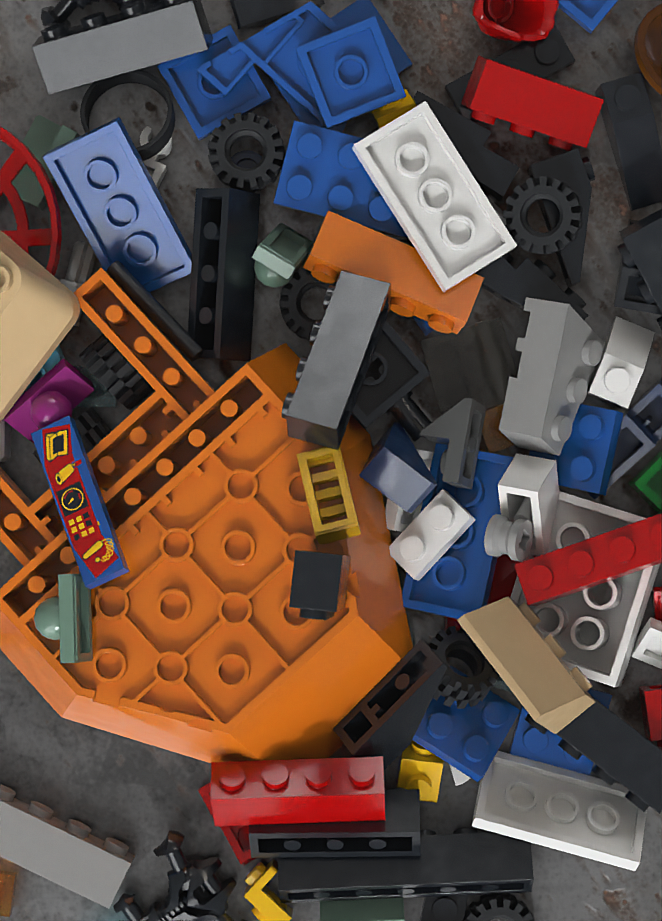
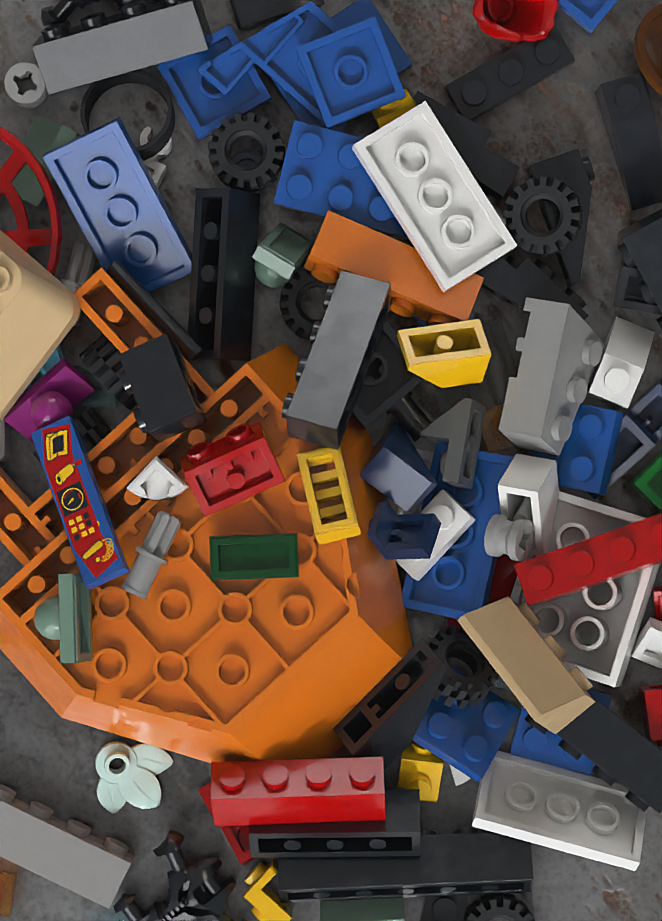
(33, 89): none -> light grey wheel
(135, 779): none -> light aqua plate
(151, 554): none -> light grey axle
(157, 482): none -> white tile
(161, 388): none -> black brick
(231, 468): none -> red bracket
(254, 556): none -> dark green tile
(319, 584): black brick -> none
(403, 535): none -> dark blue bracket
(446, 352): none -> yellow slope
(531, 104): red brick -> none

